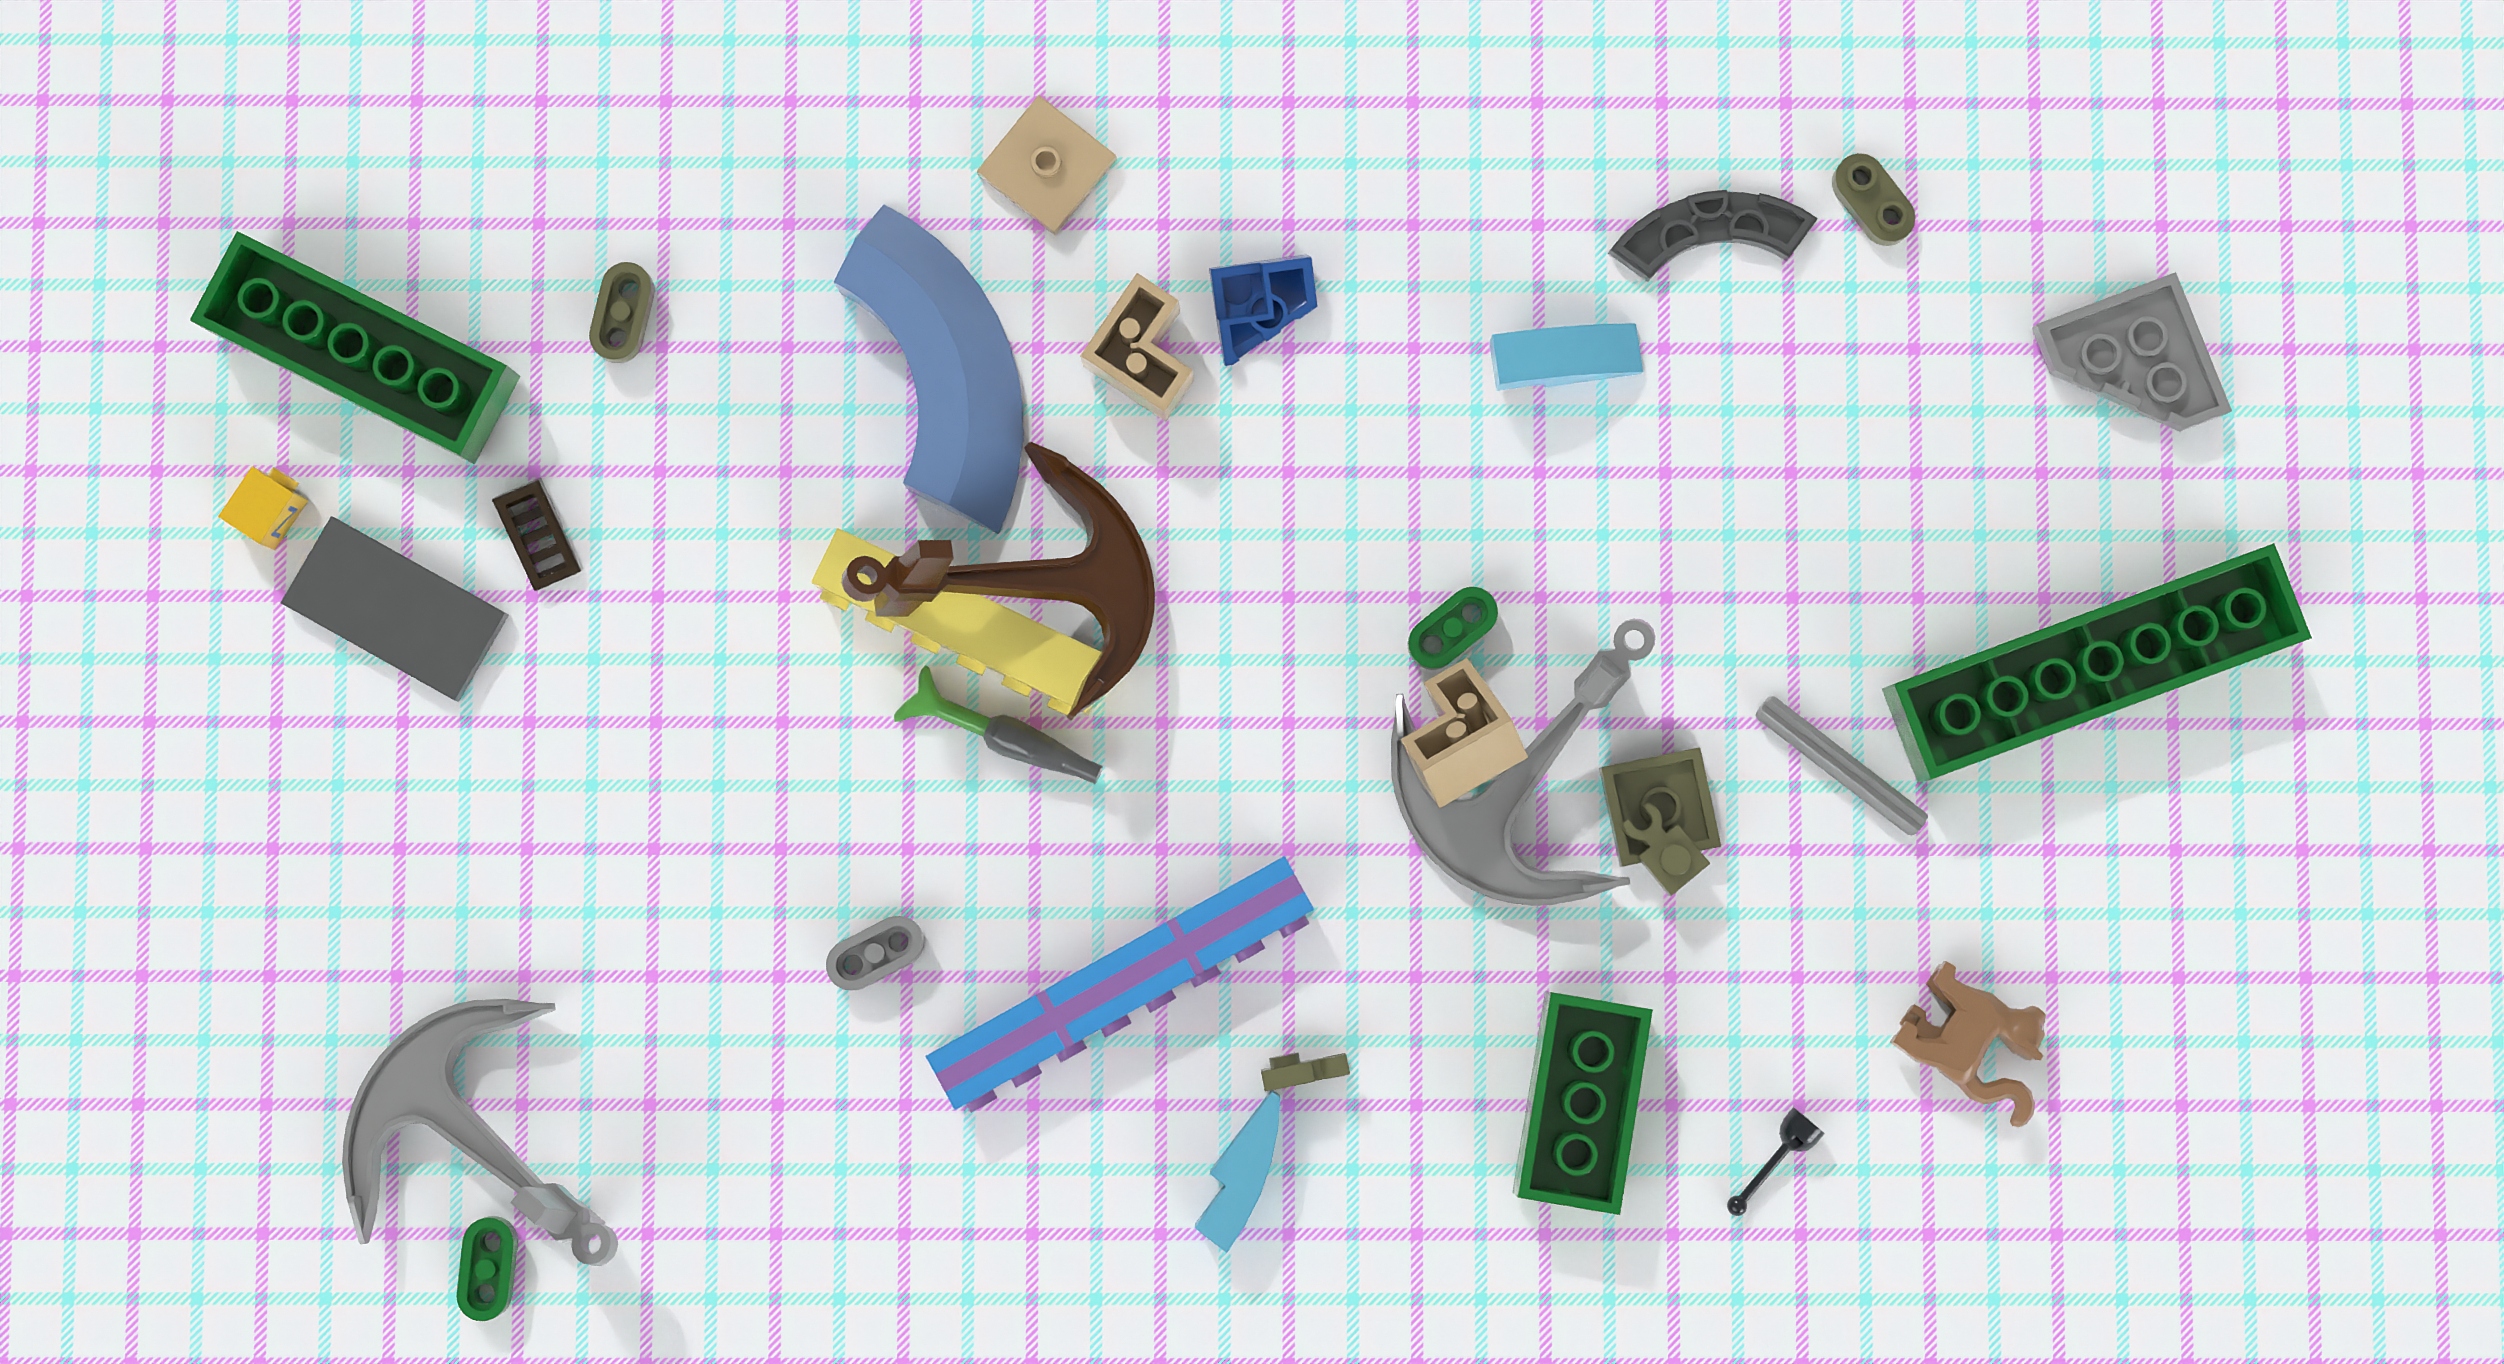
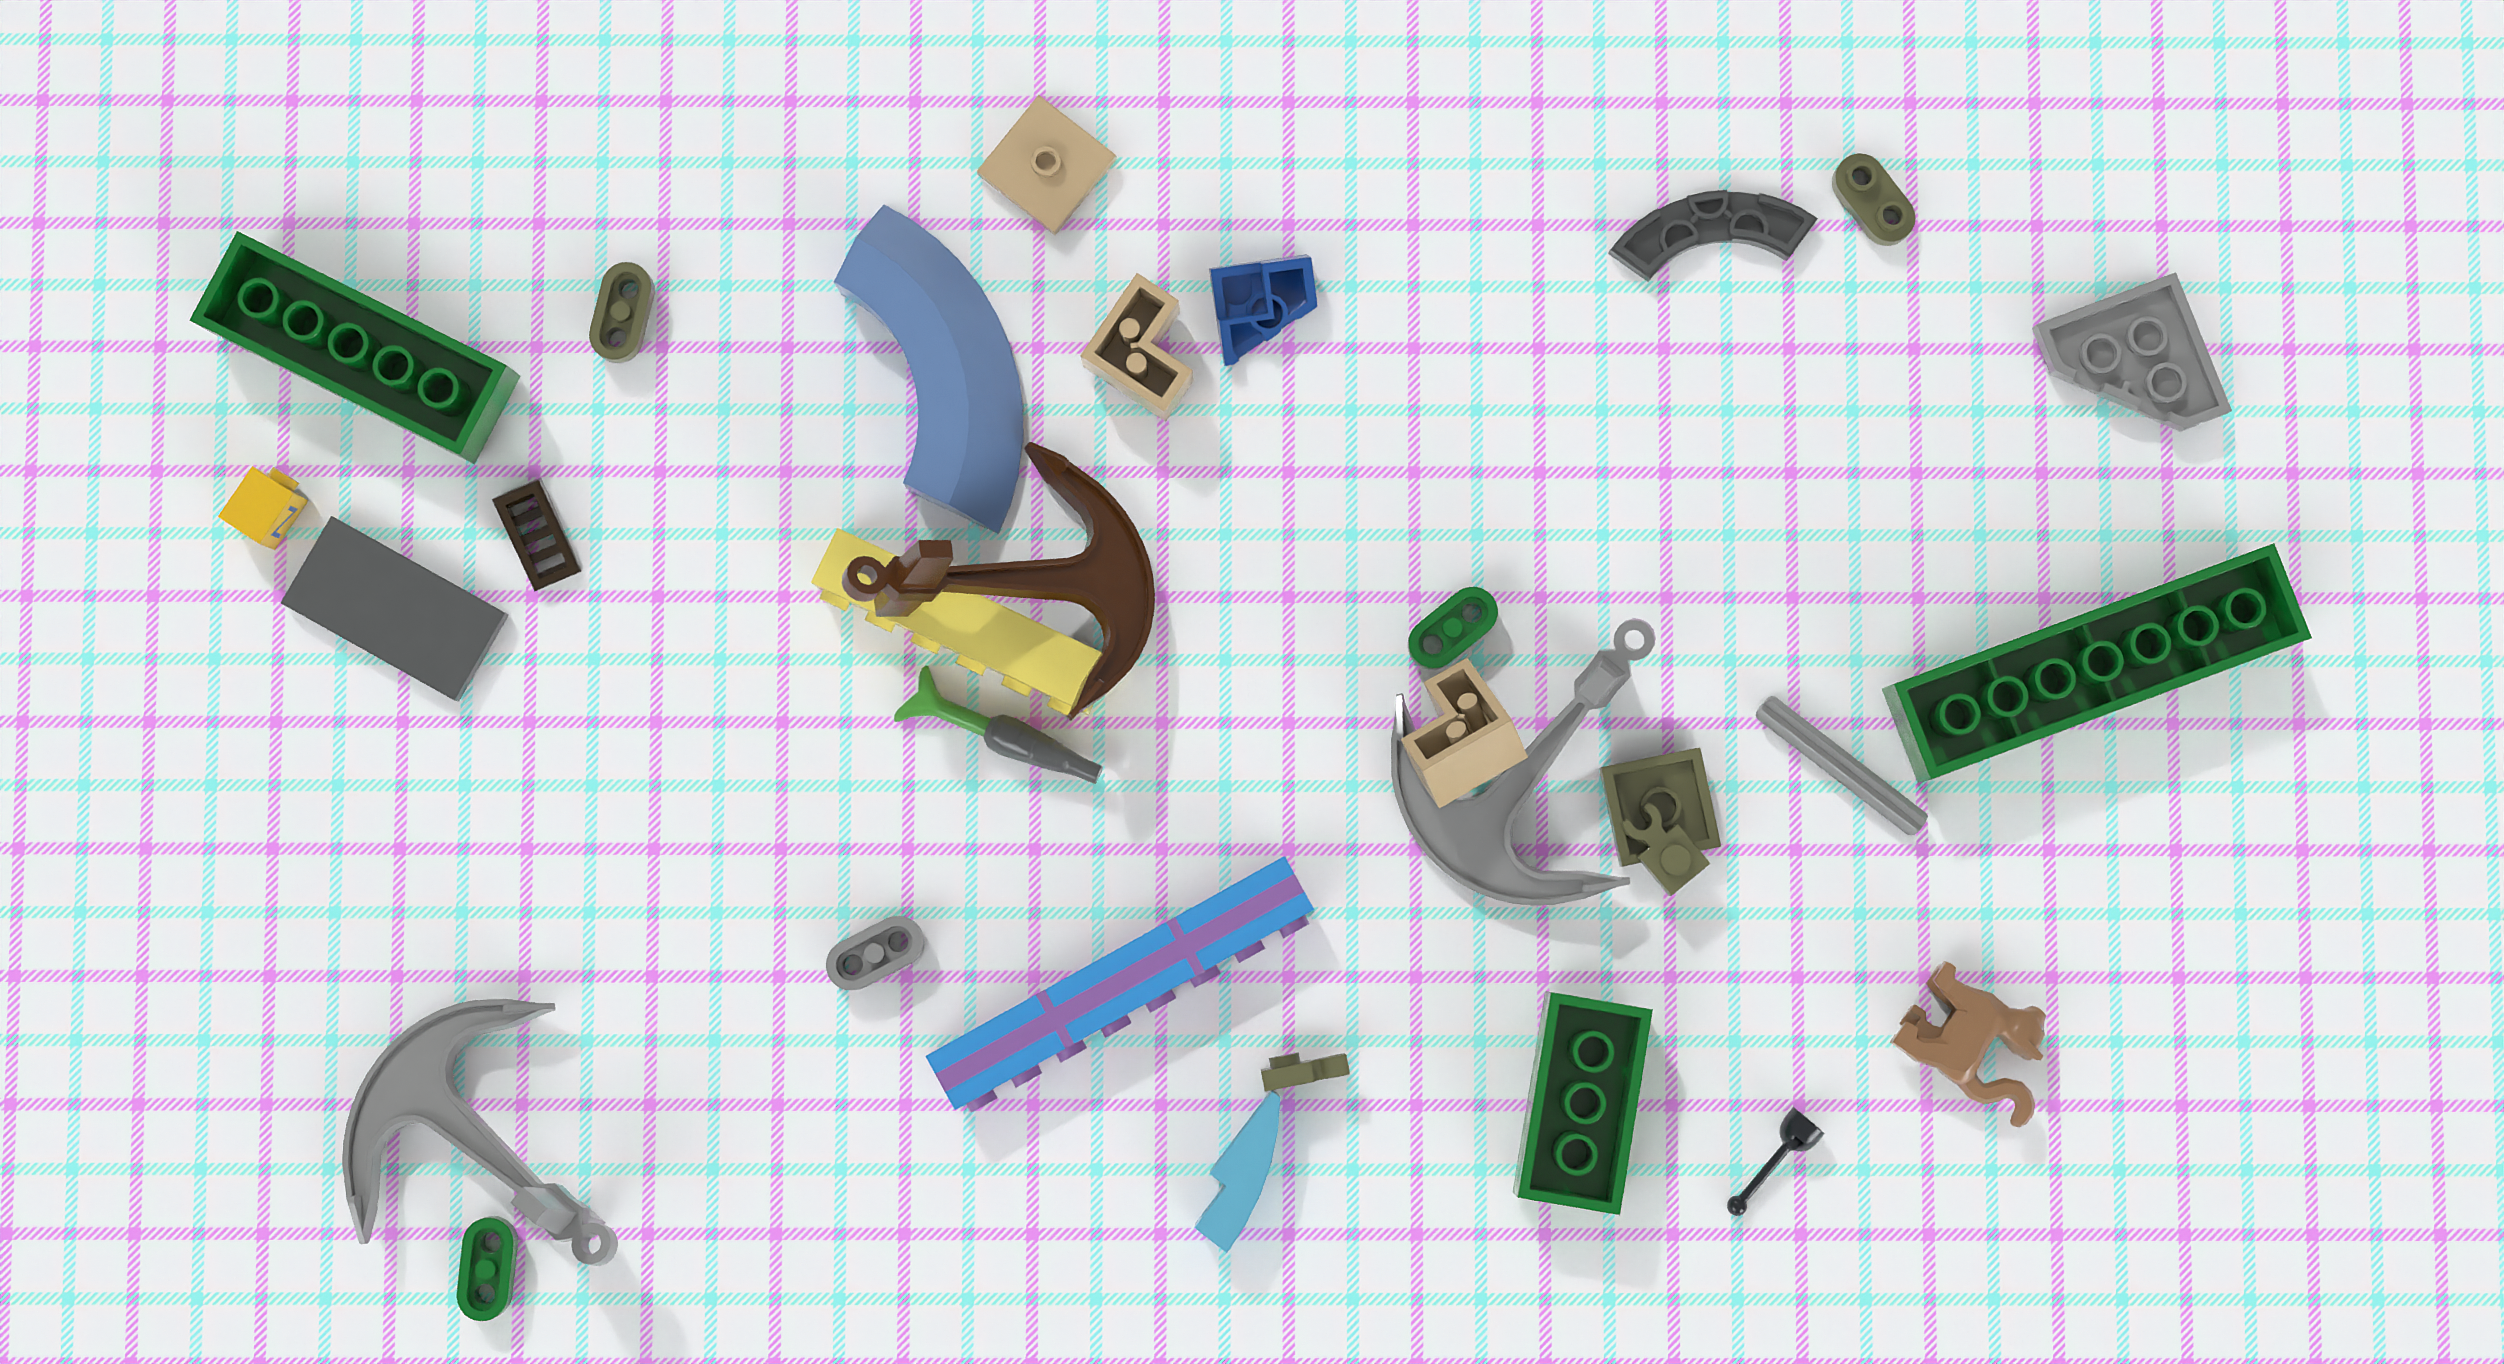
(1564, 355): medium azure slope -> none

